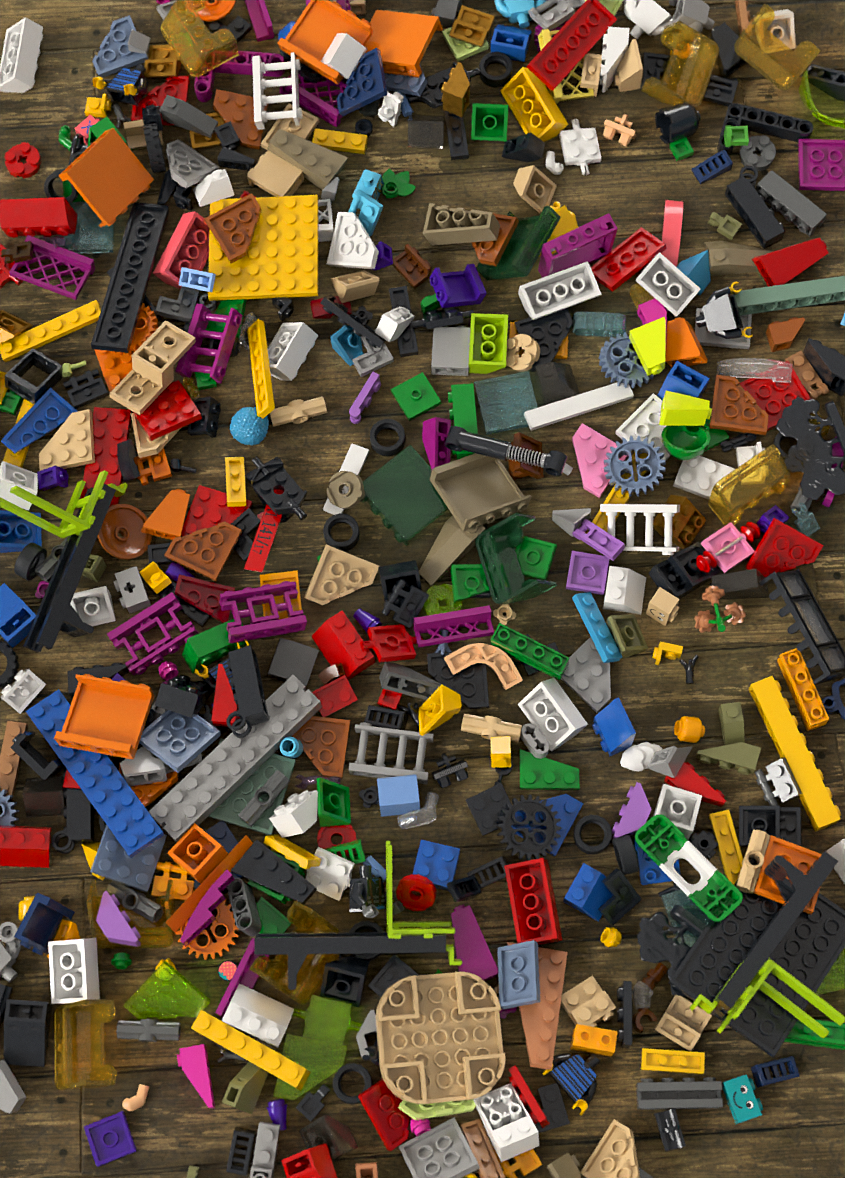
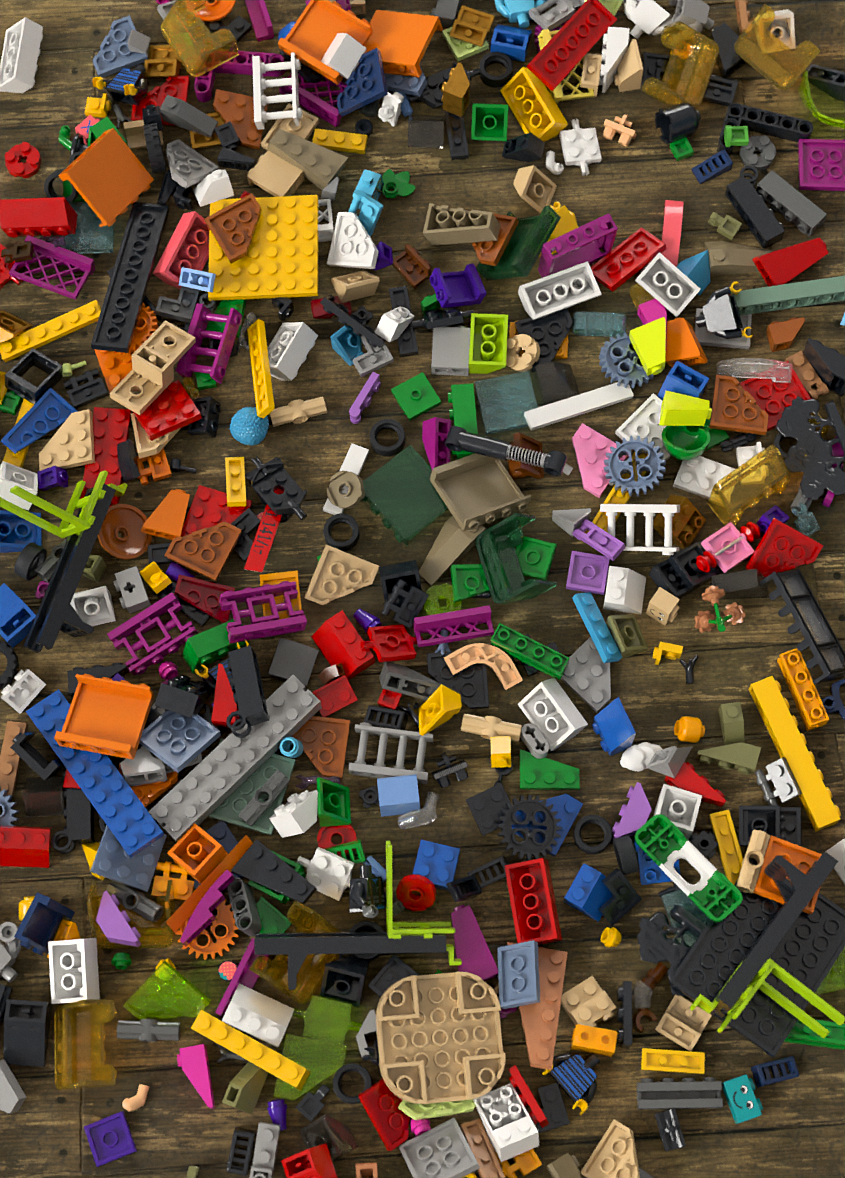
(292, 851): yellow plate -> none
(505, 608): tan plate -> none

